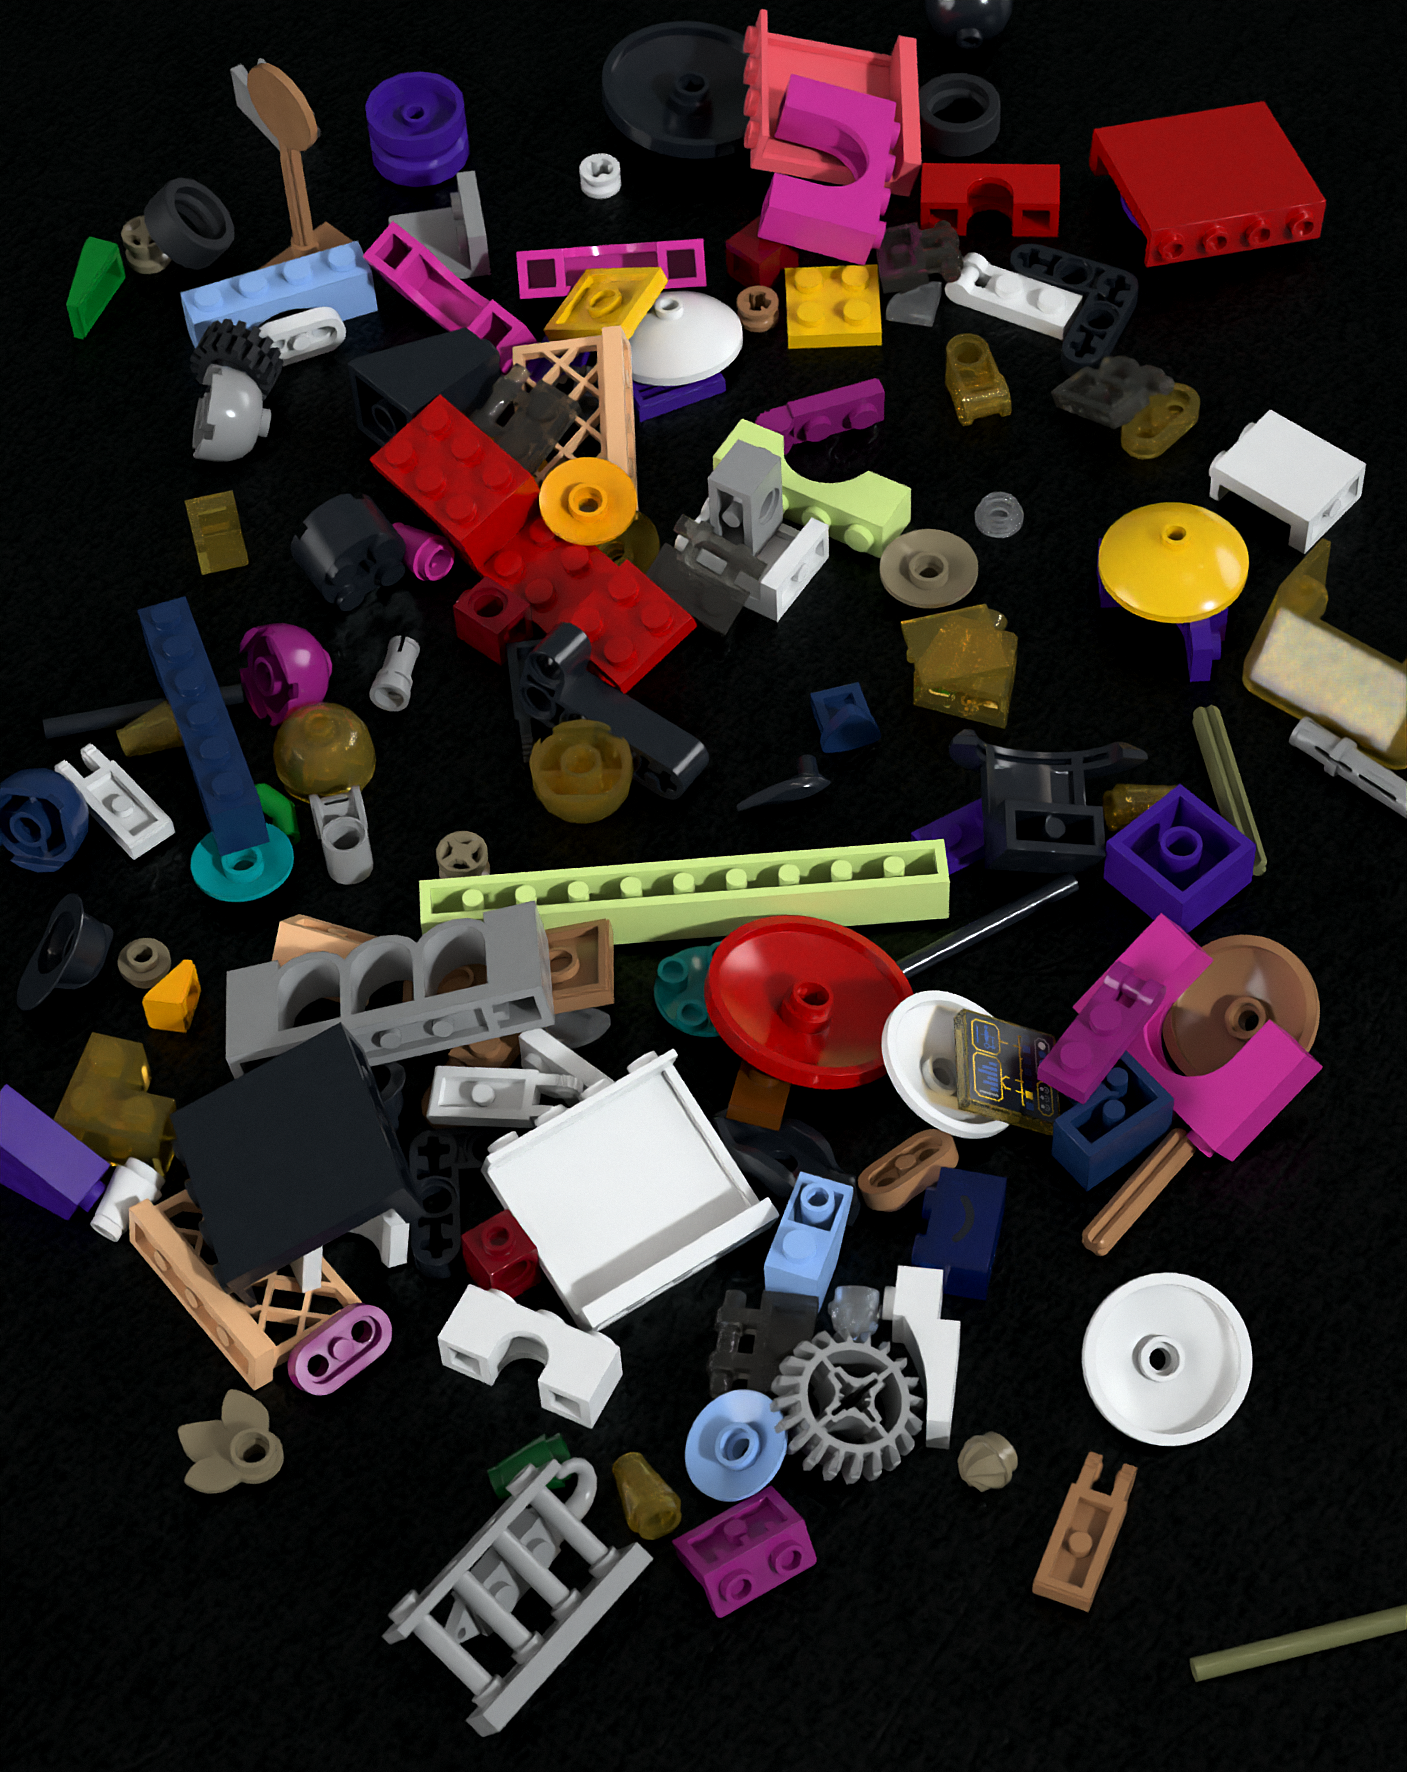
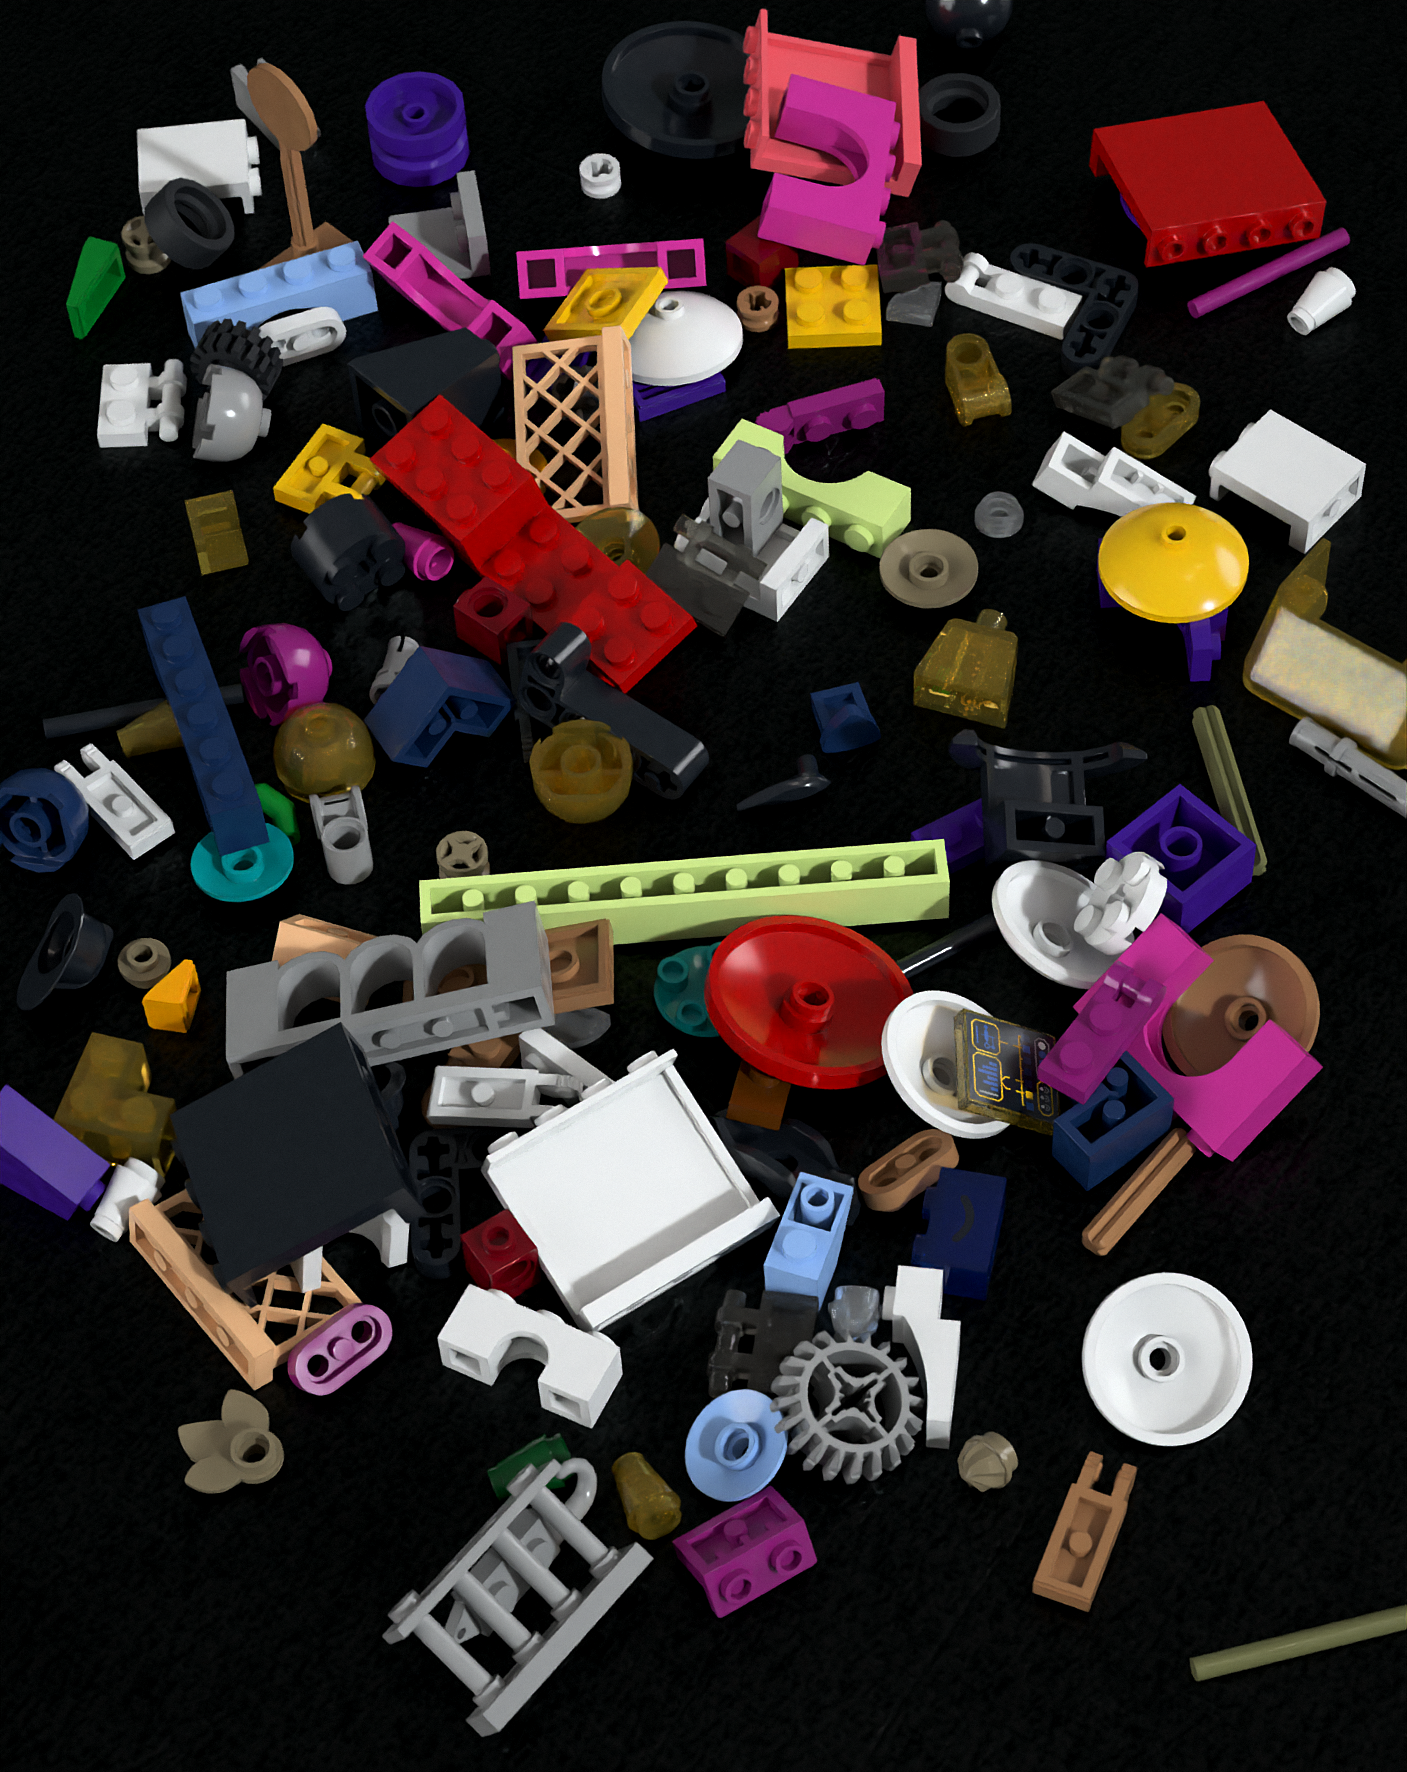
(126, 403): none -> white plate
(208, 153): none -> white panel
(323, 467): none -> yellow plate
(435, 698): none -> dark blue brick
(535, 425): clear smoke plate -> none
(588, 483): light orange dish -> none
(954, 647): clear yellow piece -> none
(1020, 191): red arch -> none
(1037, 914): none -> white dish
(1109, 483): none -> white slope
(1124, 898): none -> white plate
(1130, 801): clear yellow cone -> none
(1268, 272): none -> magenta bar
(1323, 299): none -> white cone

